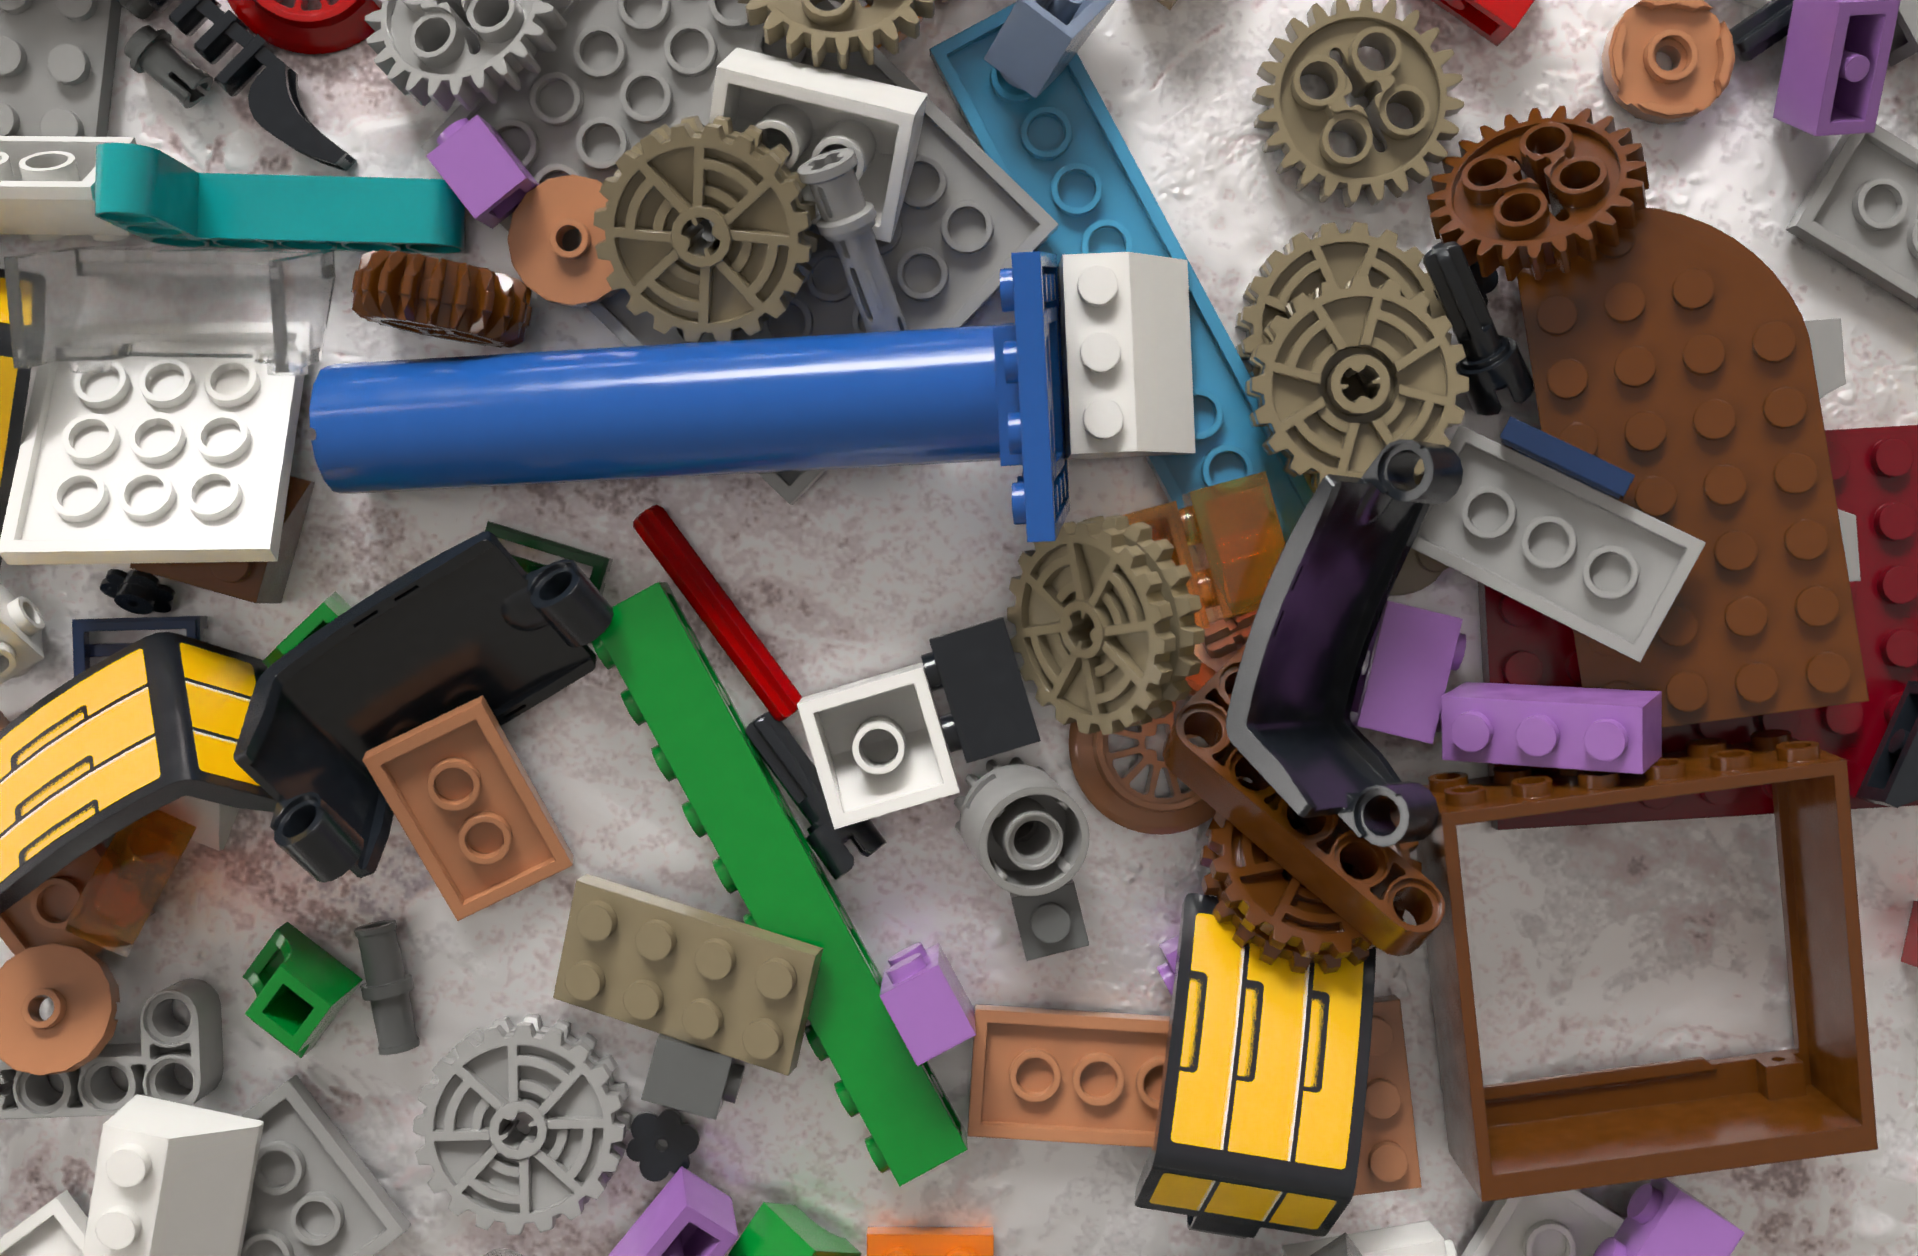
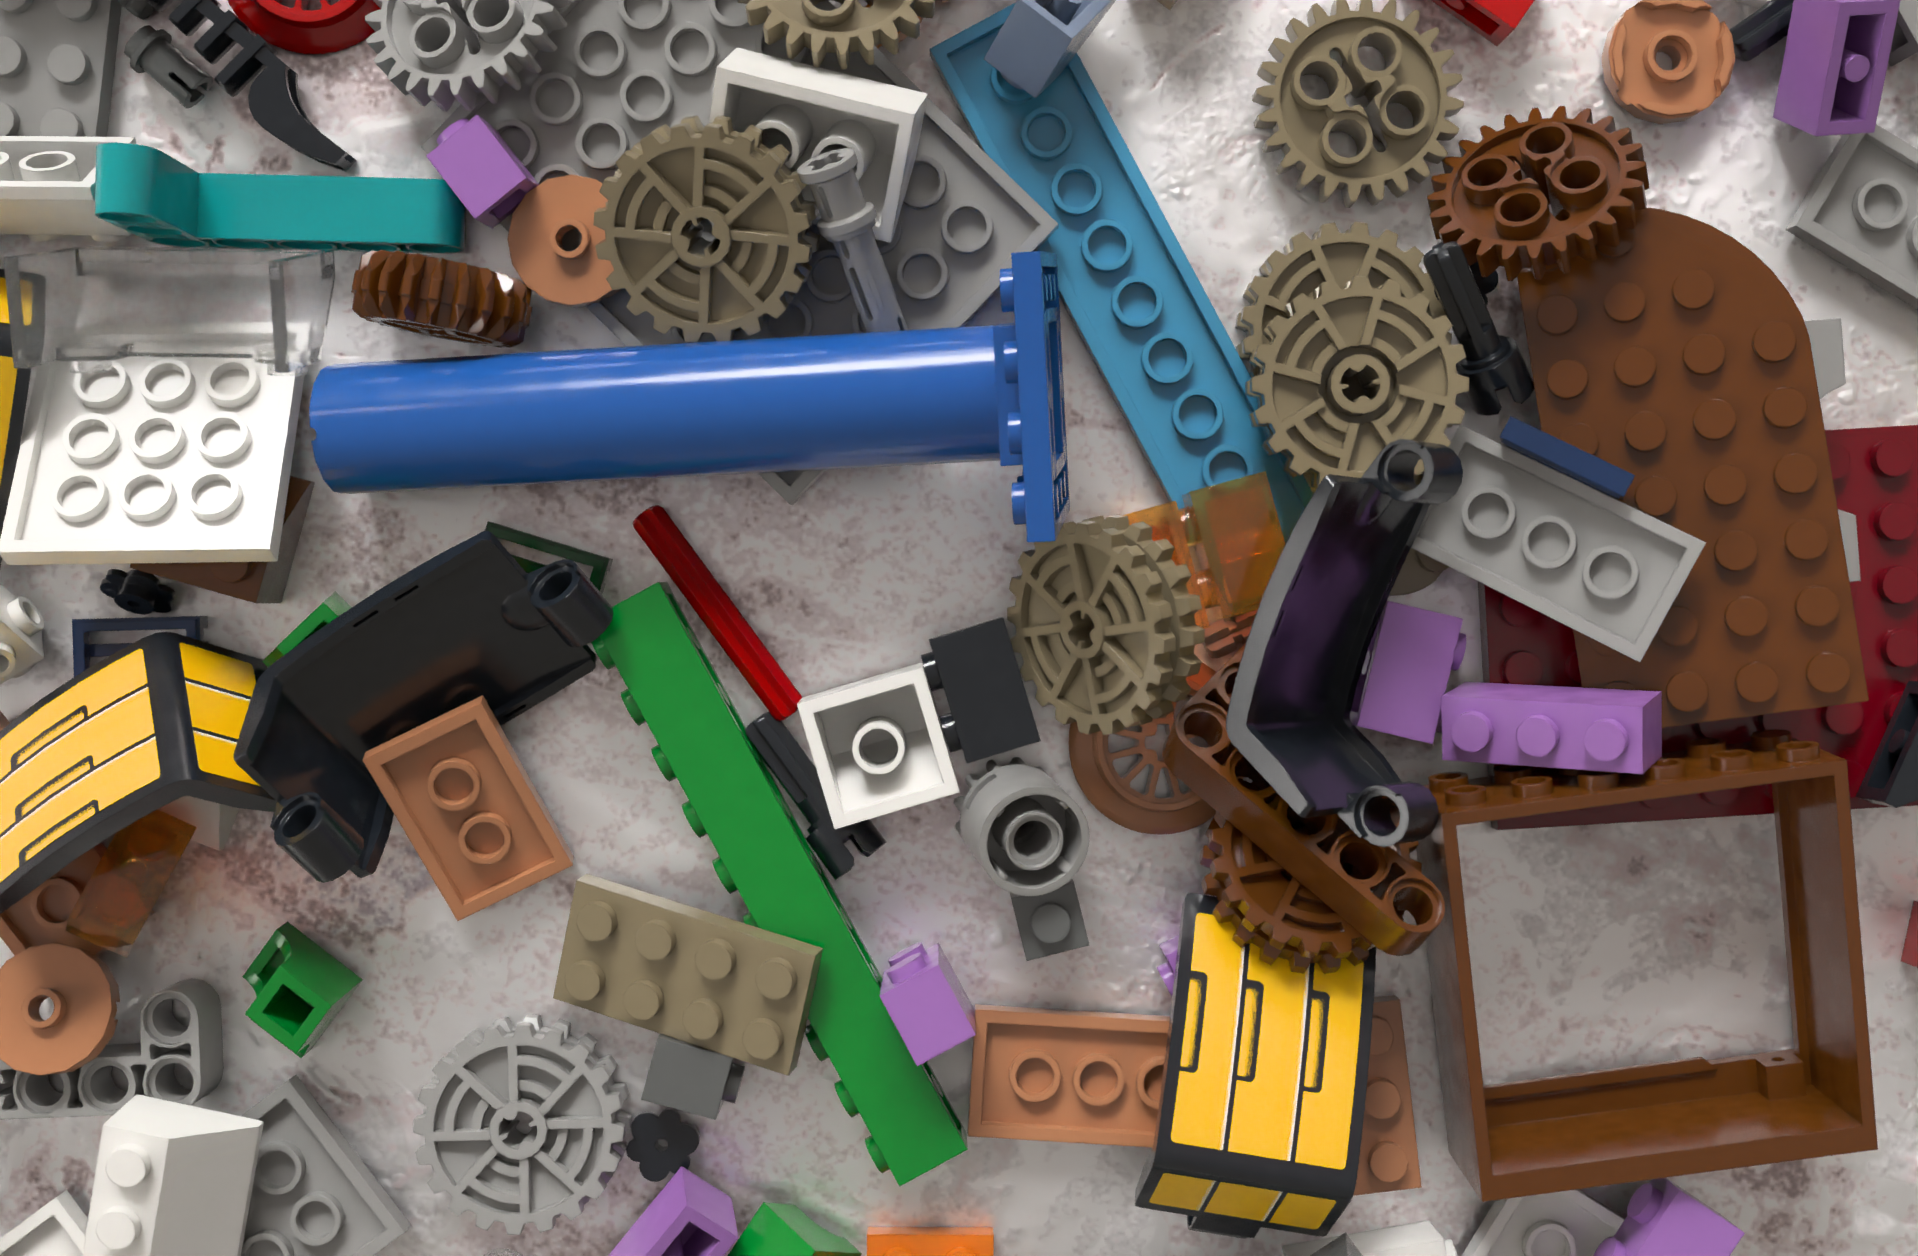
(387, 987): dark grey pin -> none
(1126, 355): white slope -> none

